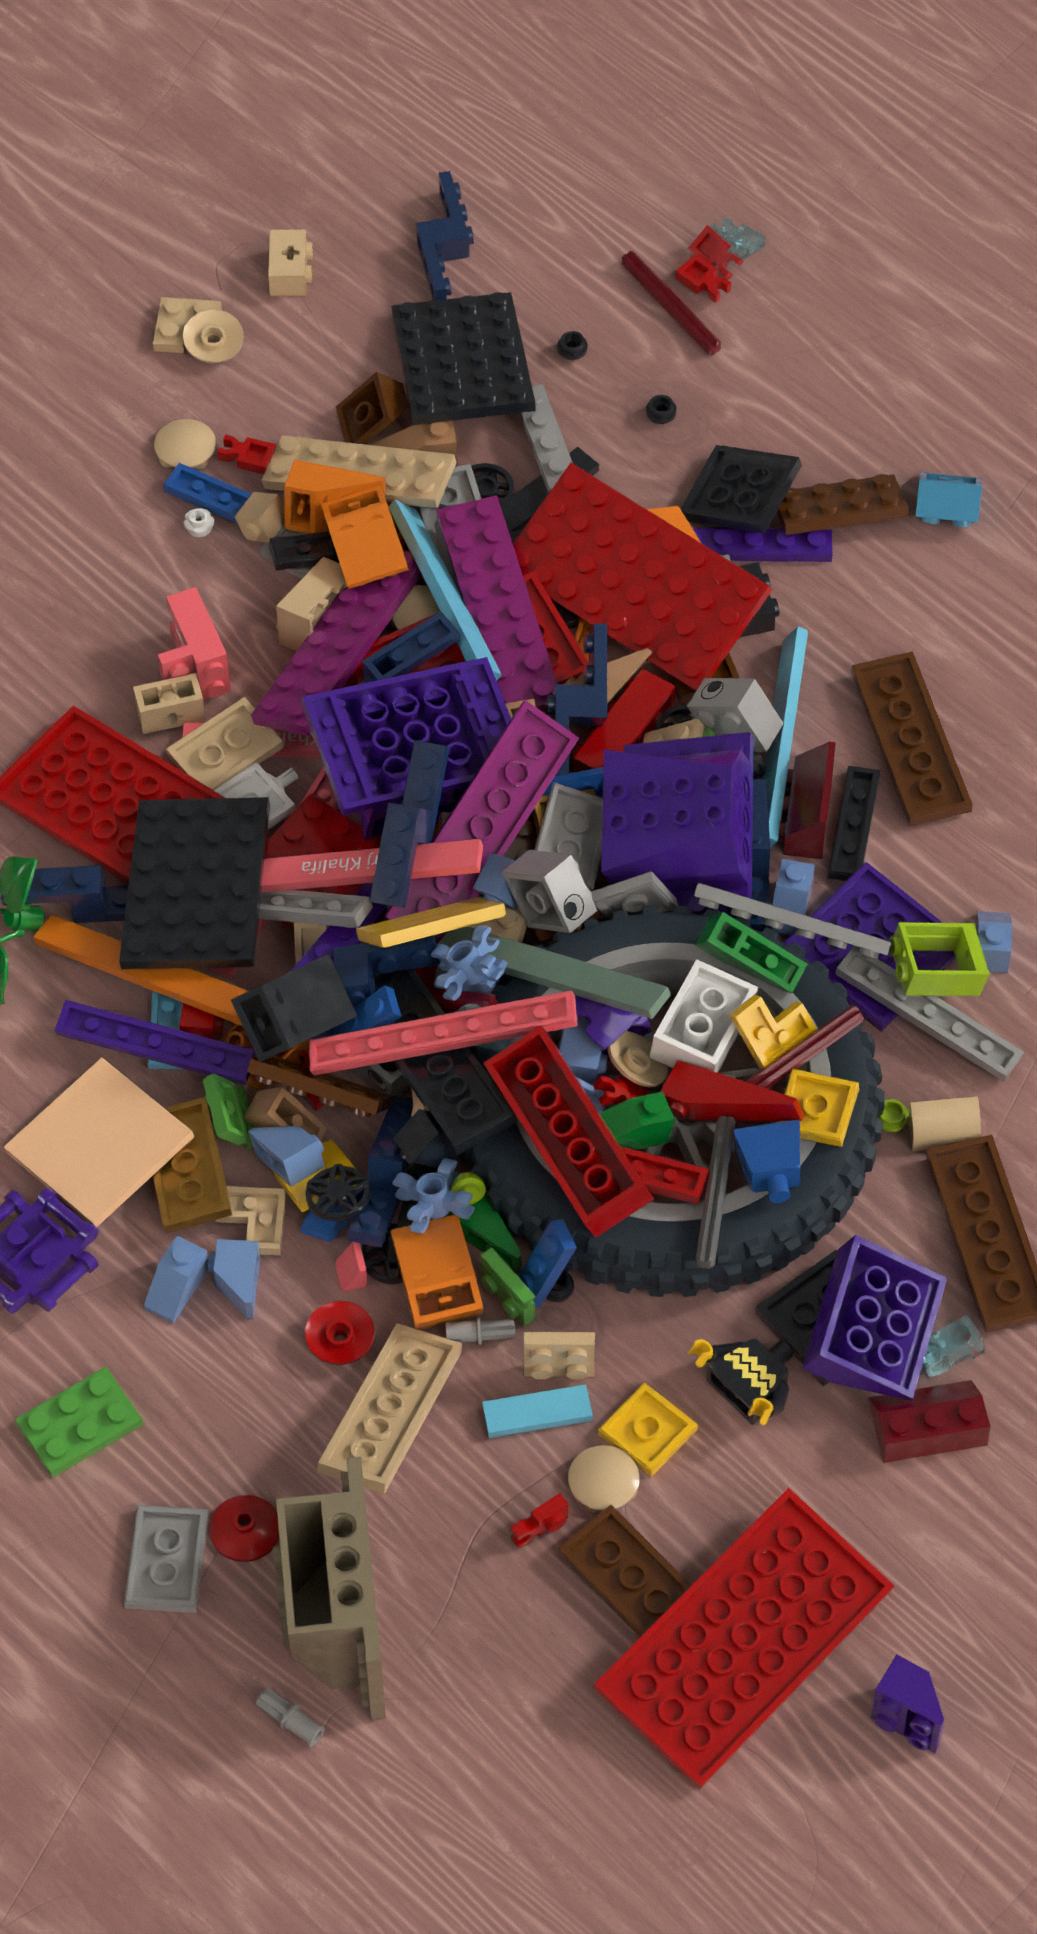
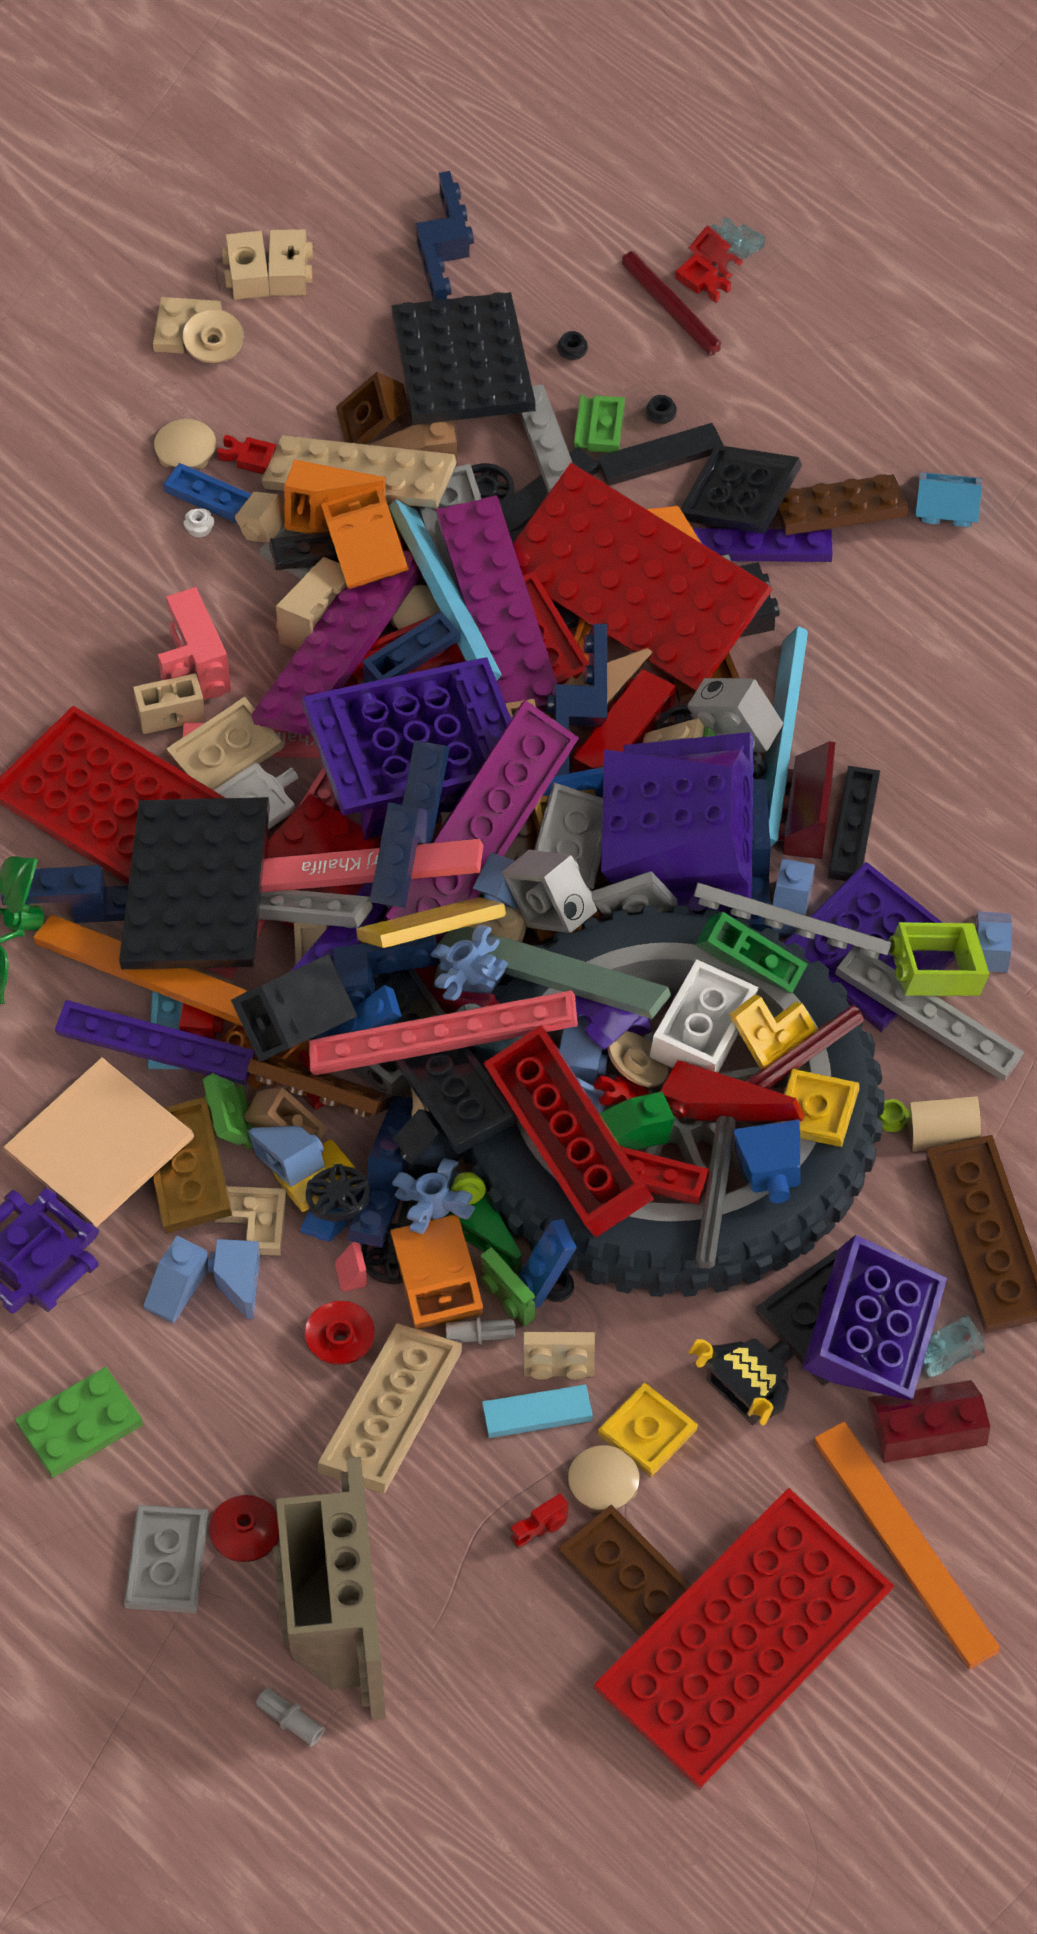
(247, 265): none -> tan brick
(599, 423): none -> bright green plate
(659, 454): none -> black tile
(907, 1545): none -> orange tile
(909, 1705): dark purple slope -> none
(911, 738): reddish brown plate -> none

